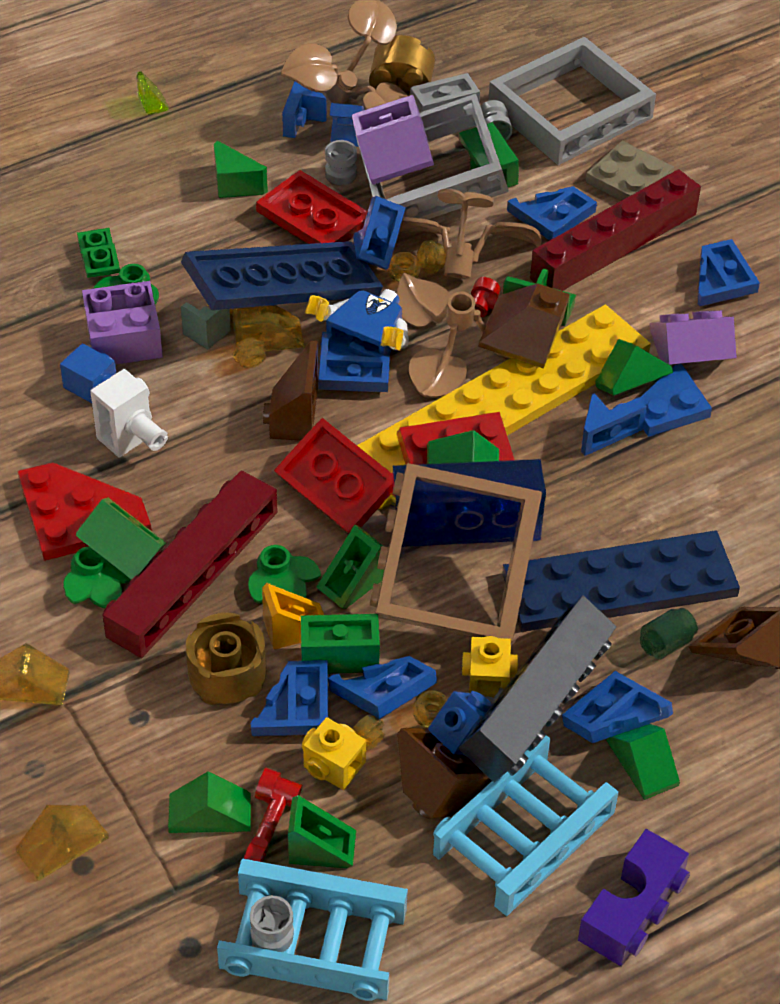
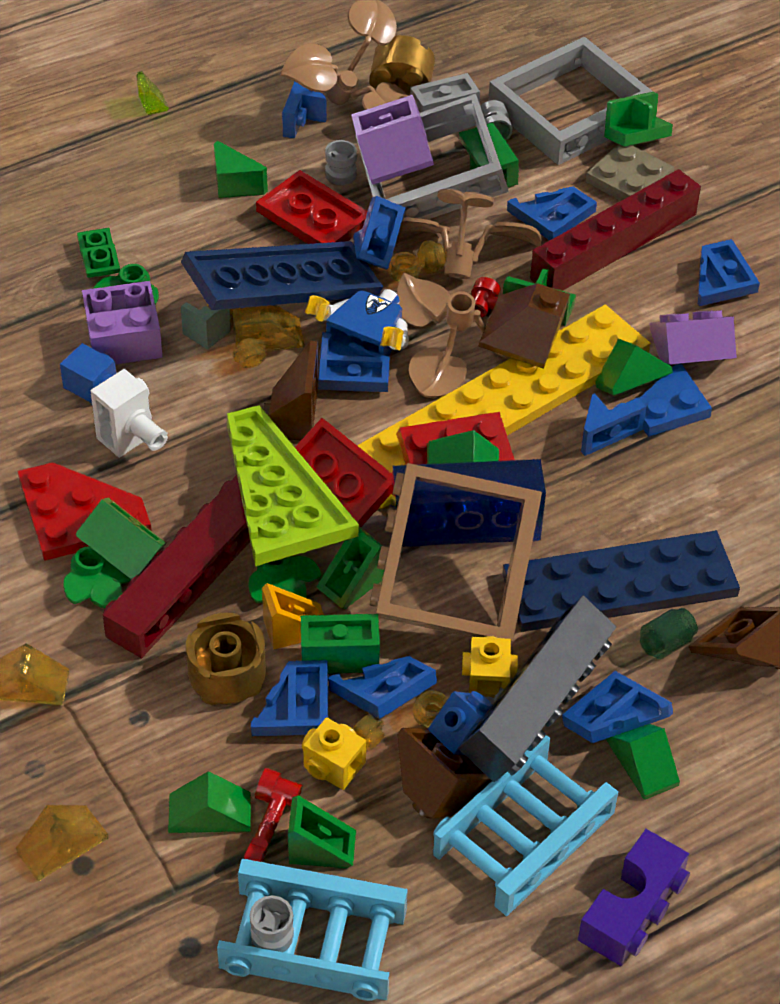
(281, 495): none -> lime wing
(343, 123): blue slope -> none
(634, 120): none -> green panel

